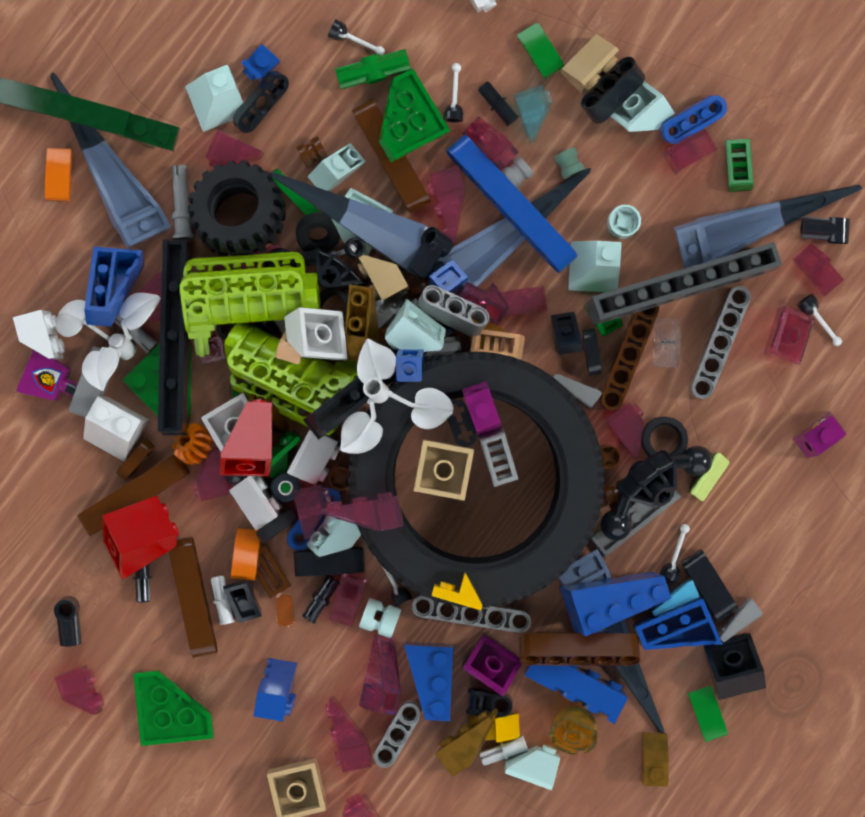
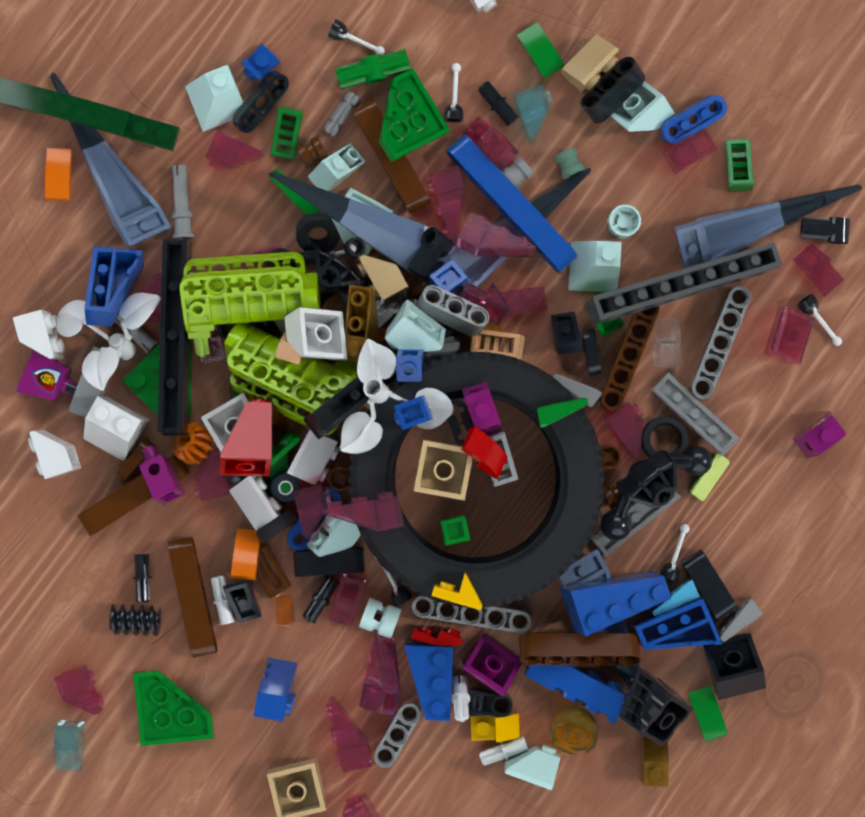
(54, 454): none -> white slope
(68, 624): black piece -> none
(69, 745): none -> clear light blue slope
(135, 620): none -> black piece
(138, 535): red slope -> none
(164, 485): none -> magenta torso
(226, 182): black tyre -> none
(278, 130): none -> green slope
(341, 113): none -> light grey axle
(412, 412): none -> blue bracket
(446, 637): none -> red slope
(455, 530): none -> green tile
(460, 698): none -> white axle
(462, 749): pearl gold slope -> none
(485, 451): none -> red slope
(487, 239): none -> clear pink slope
(551, 413): none -> green slope
(653, 707): none -> black slope
(695, 414): none -> light grey tile

